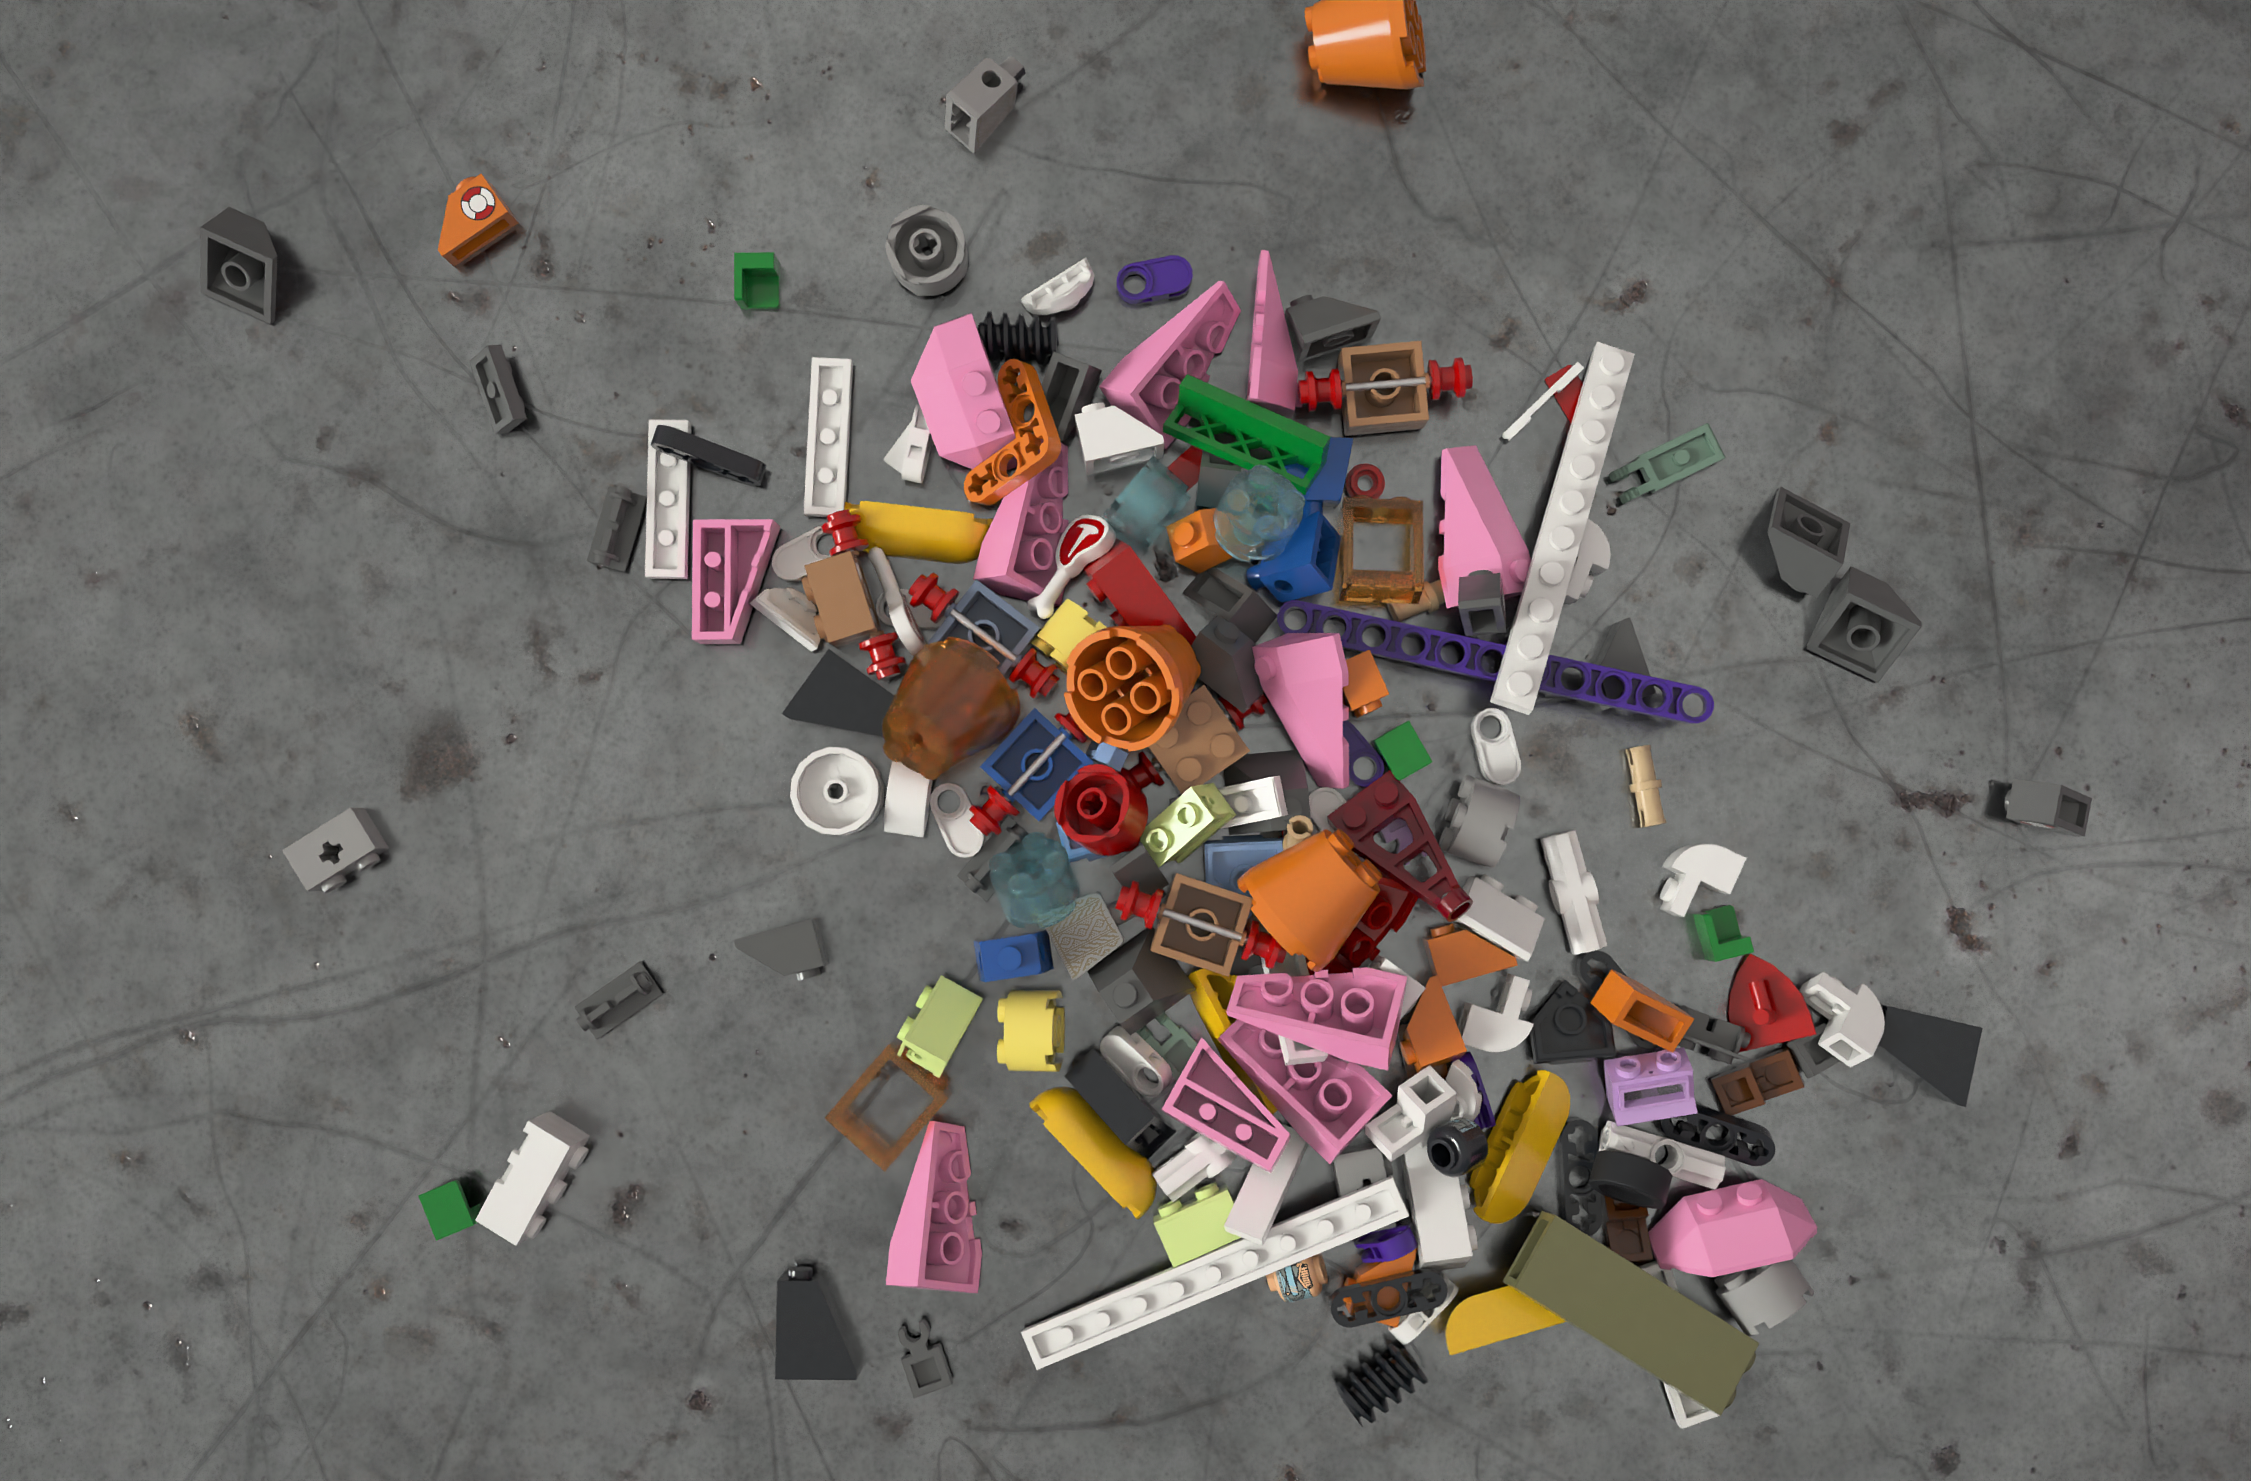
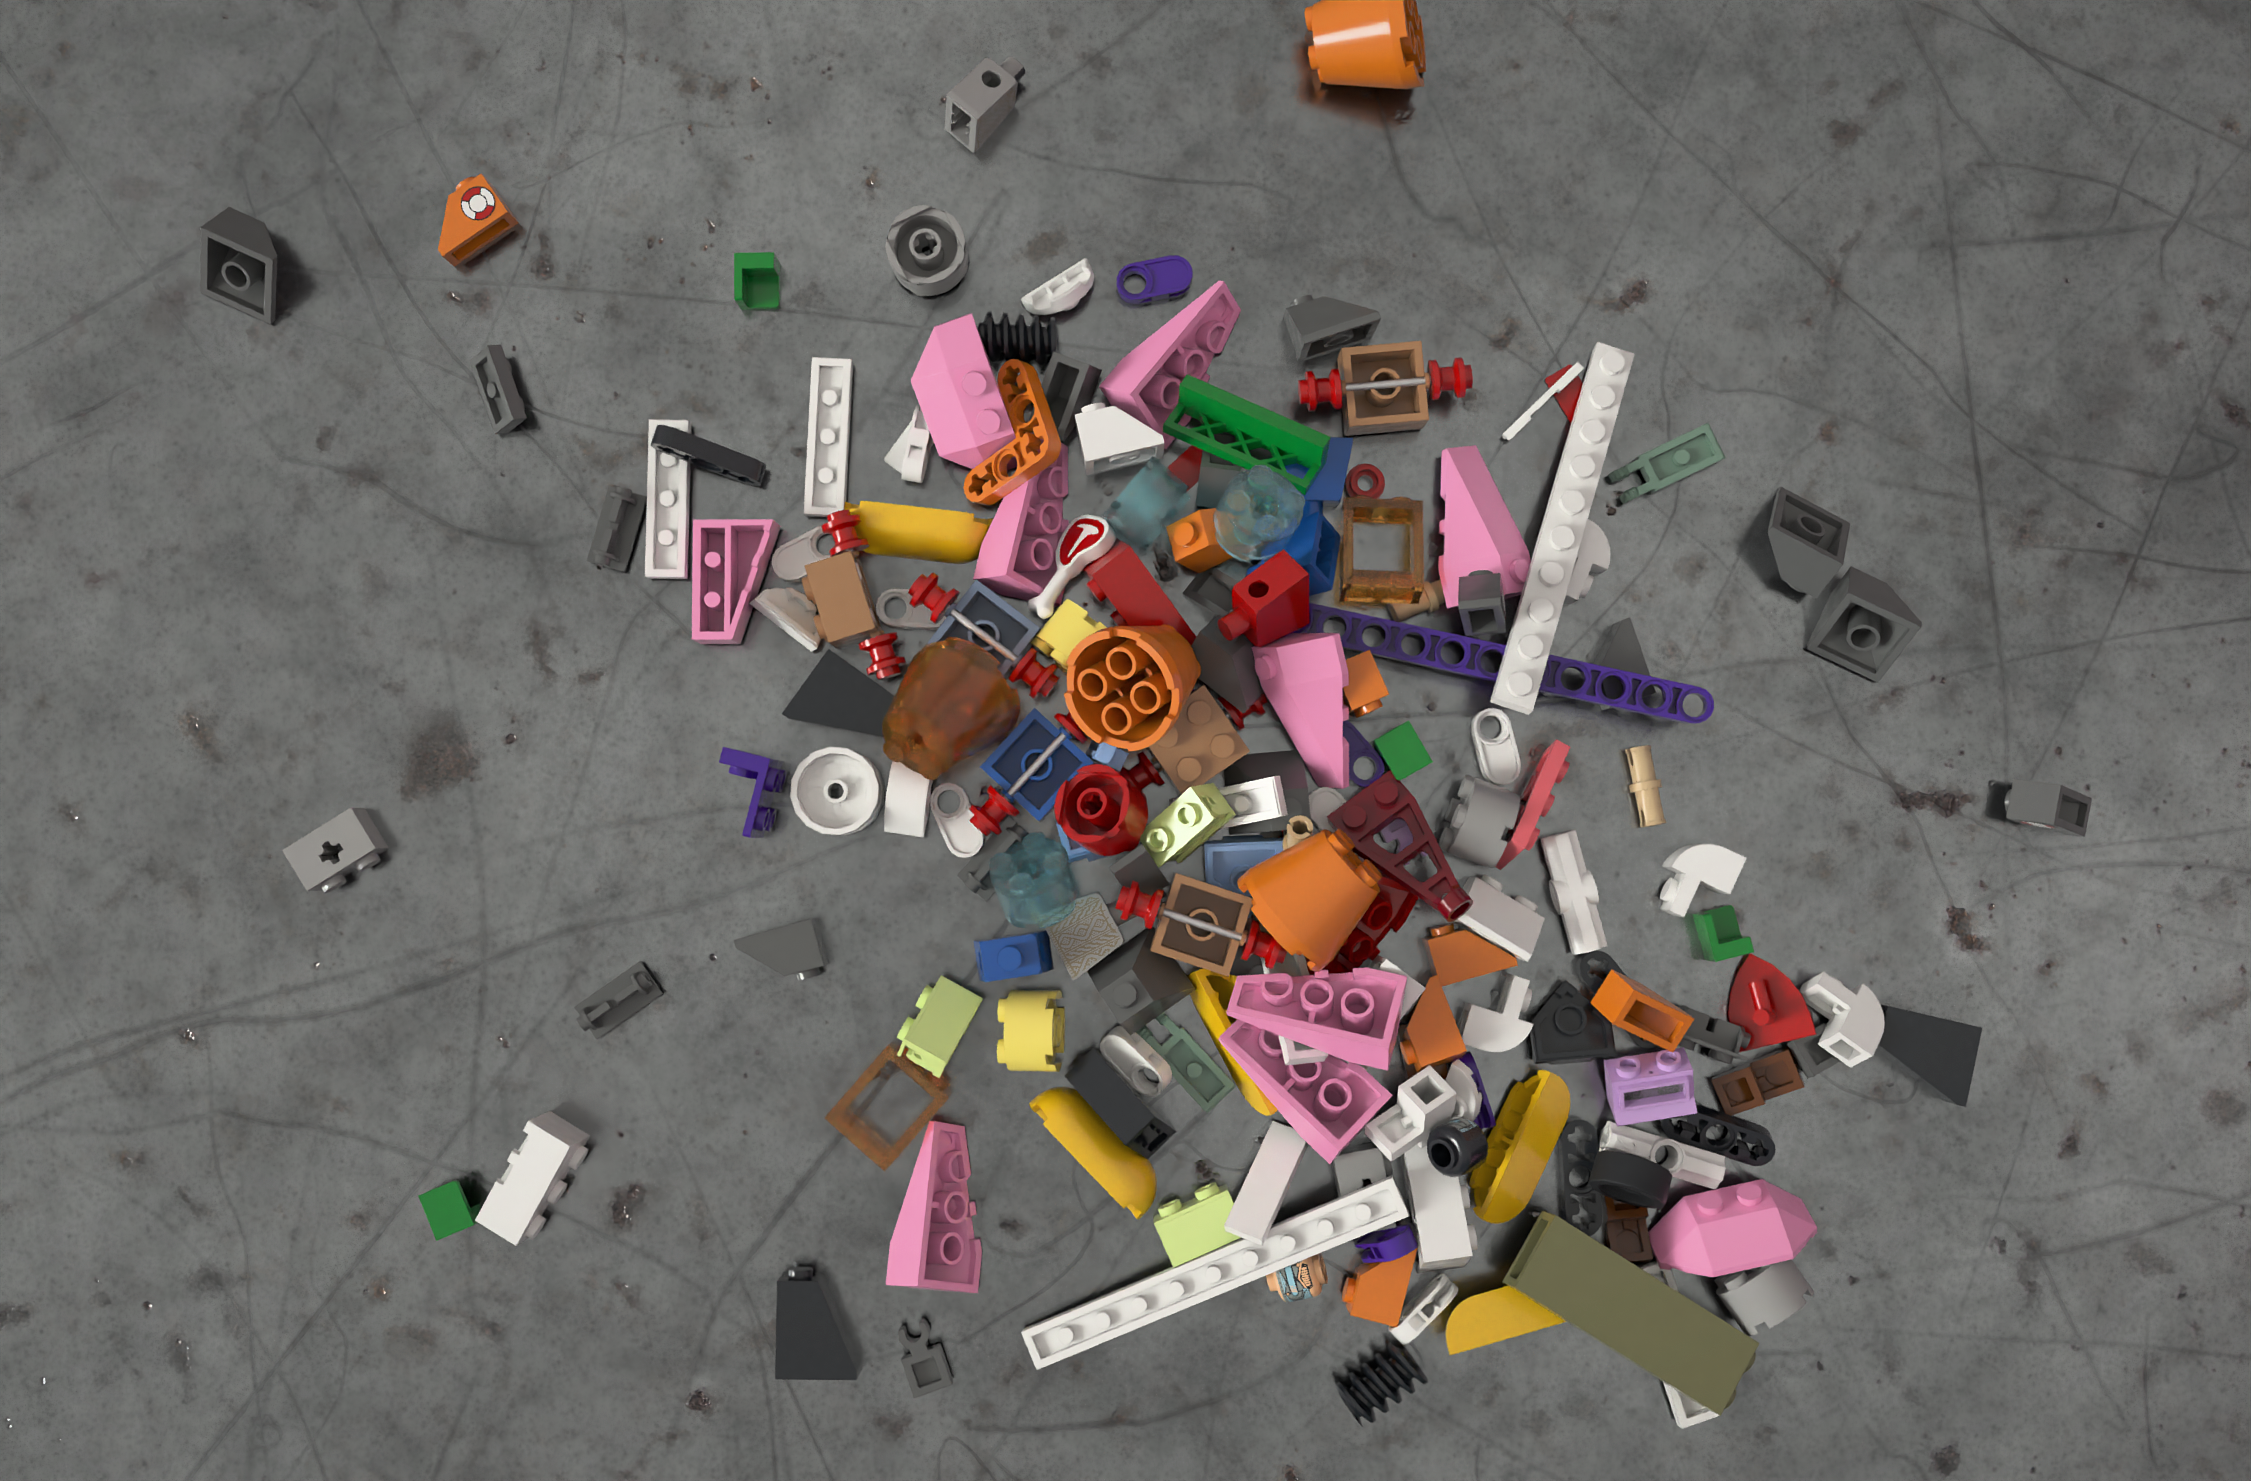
(769, 779): none -> dark purple bracket
(899, 610): white piece -> none
(1190, 1166): white piece -> none
(1224, 1110): bright pink wedge -> none
(1269, 602): none -> red torso
(1272, 359): bright pink wedge -> none
(1415, 1281): black beam -> none
(1538, 800): none -> coral wing

